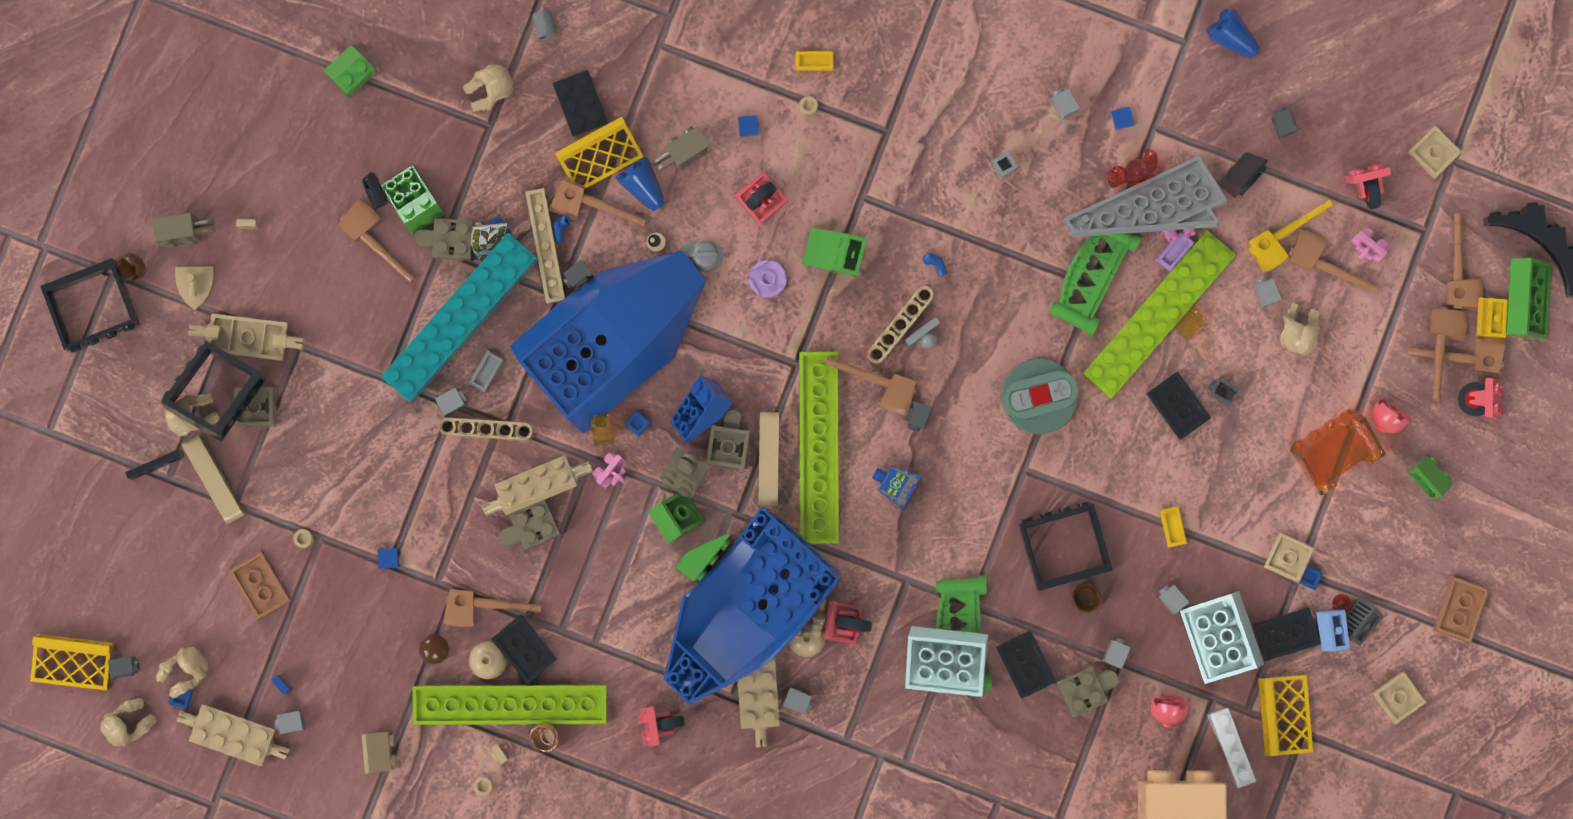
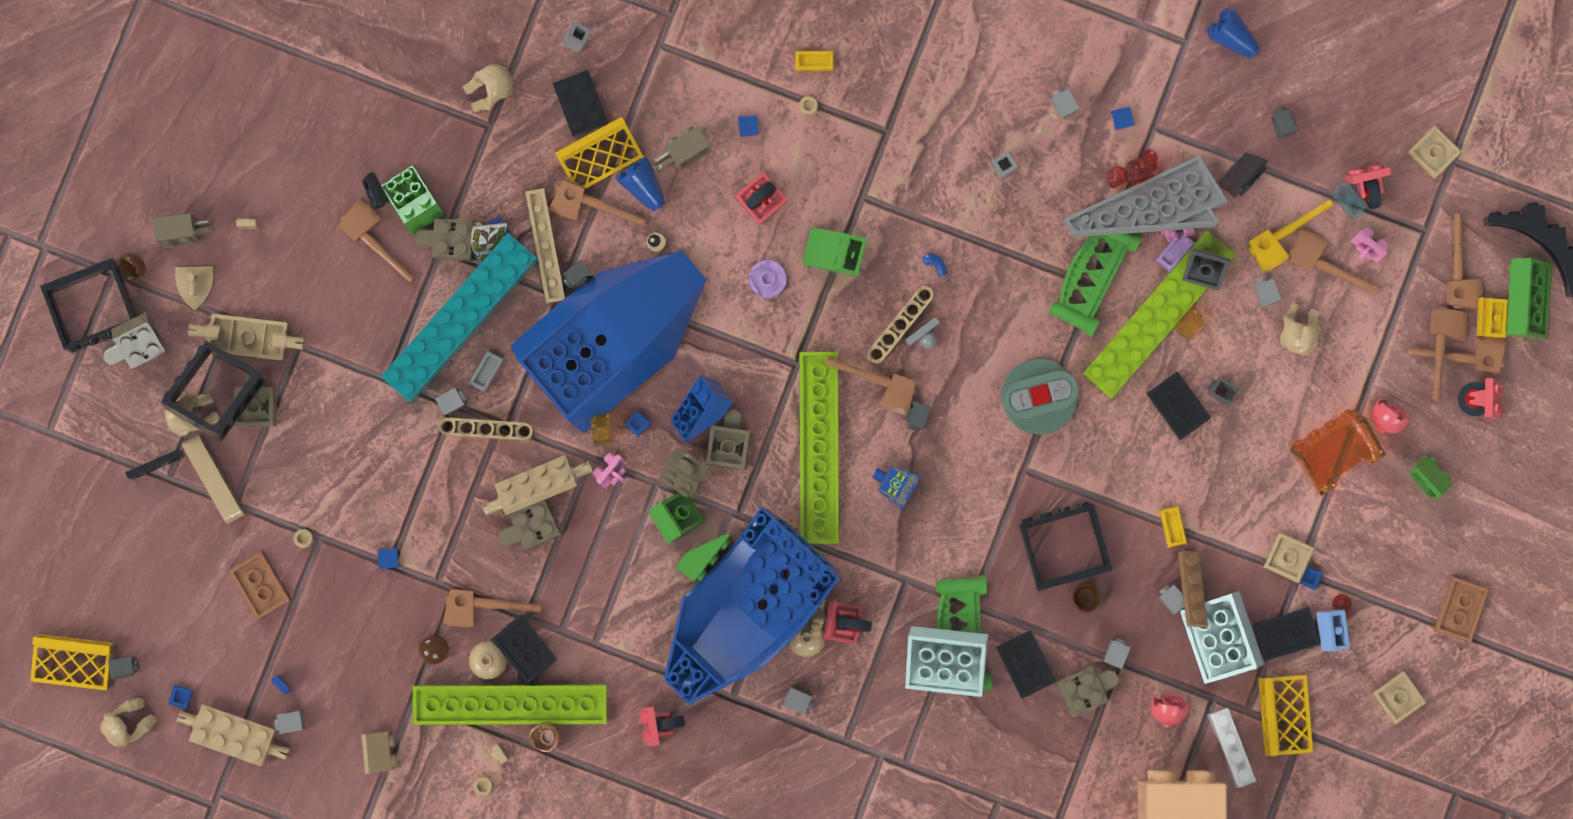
(135, 342): none -> brick
(191, 662): tan hair -> none
(350, 71): bright green slope -> none
(544, 24): light grey piece -> none
(559, 226): blue arm -> none
(576, 37): none -> light grey brick
(704, 255): light grey piece -> none
(759, 701): tan plate -> none
(768, 459): tan beam -> none
(1192, 589): none -> medium nougat plate
(1205, 269): none -> dark grey slope
(1351, 198): none -> clear light blue plate
(1362, 620): dark grey panel -> none

